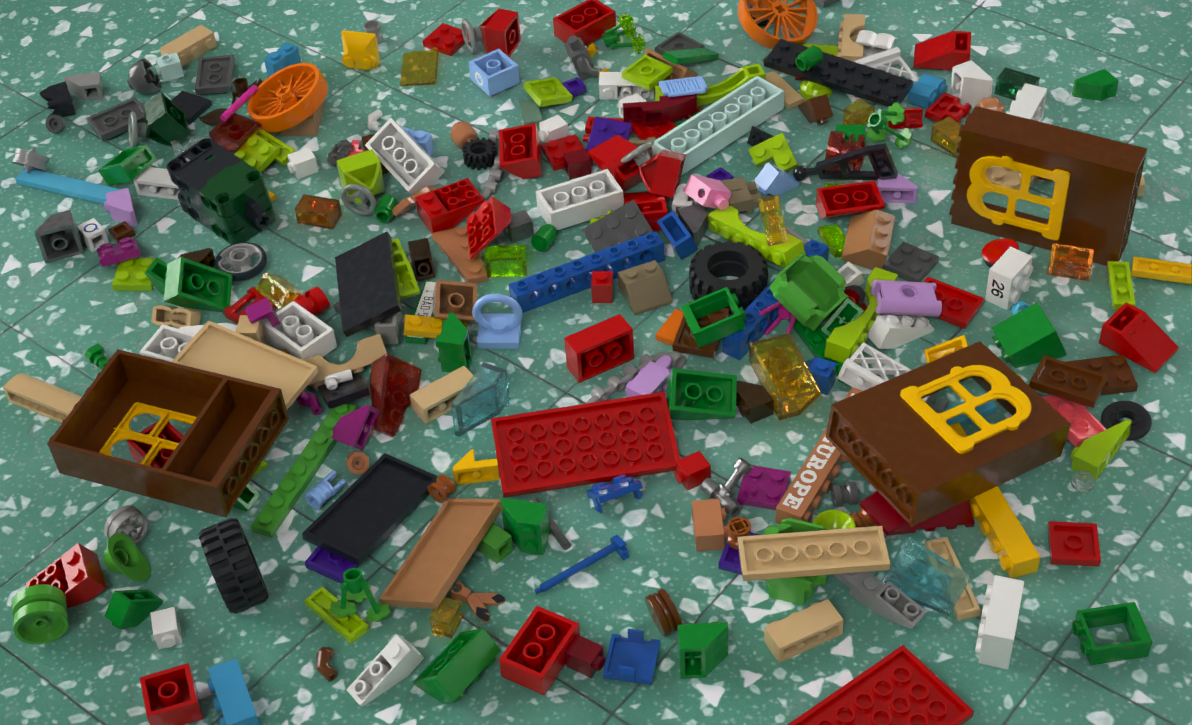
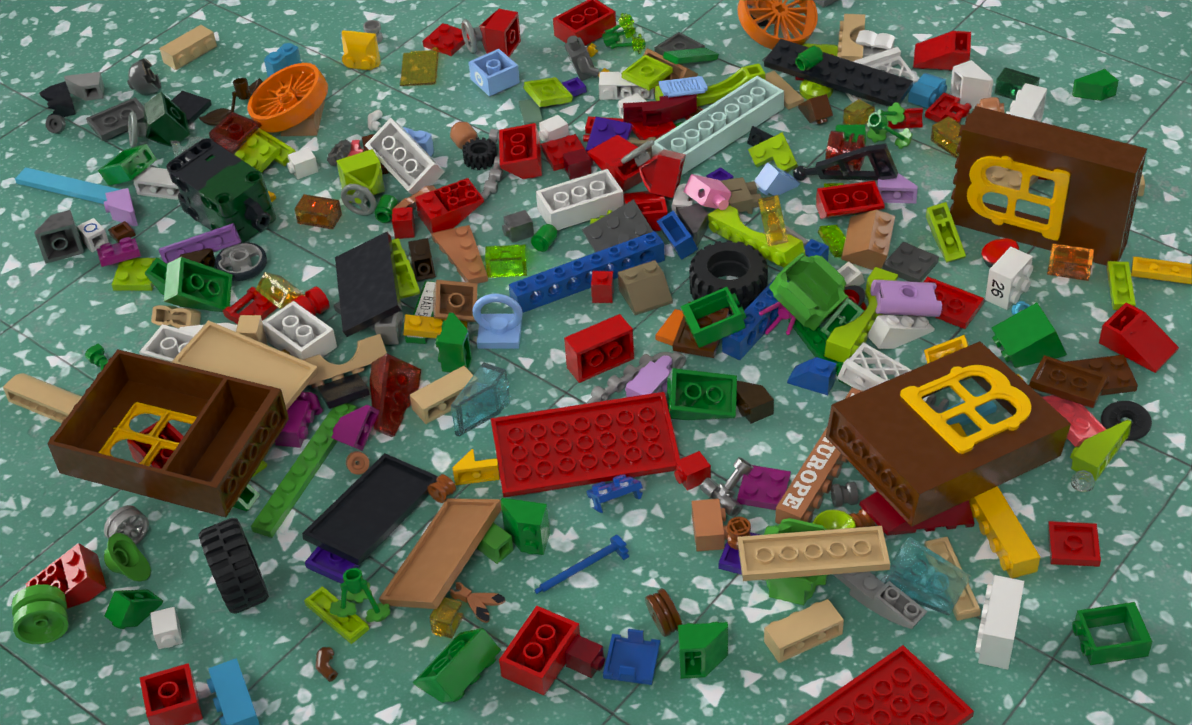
(30, 159): light grey wheel -> none
(169, 67): light aqua brick -> none
(214, 239): none -> medium lavender tile
(215, 74): dark grey plate -> none
(238, 103): dark pink bar -> none
(262, 310): magenta panel -> none
(296, 428): none -> magenta brick
(324, 491): light blue hinge -> none
(332, 380): white arm -> none
(386, 670): white slope -> none
(403, 222): none -> red brick
(486, 224): red slope -> none
(556, 532): dark grey bar -> none
(783, 374): clear yellow slope -> none
(945, 232): none -> lime slope

